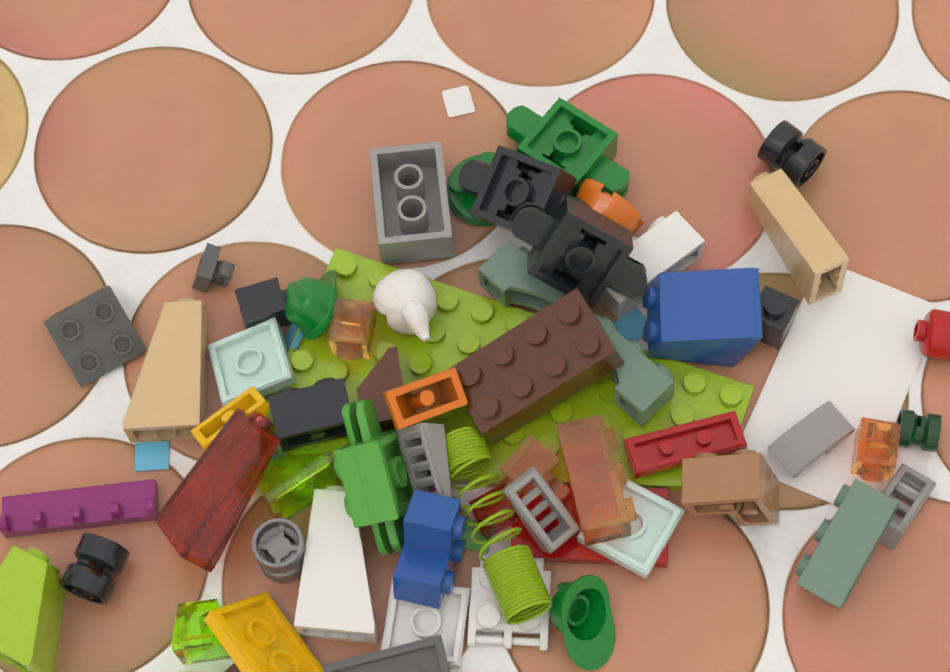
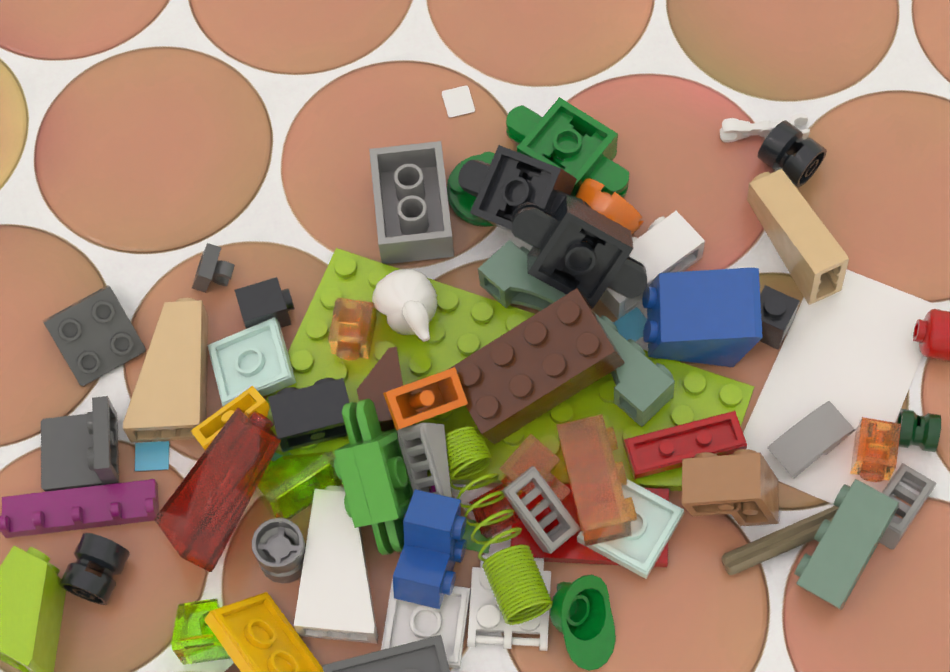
(80, 448): none -> dark grey bracket
(291, 335): medium azure sticker -> none
(311, 304): green piece -> none
(736, 129): none -> white piece
(775, 543): none -> dark tan axle

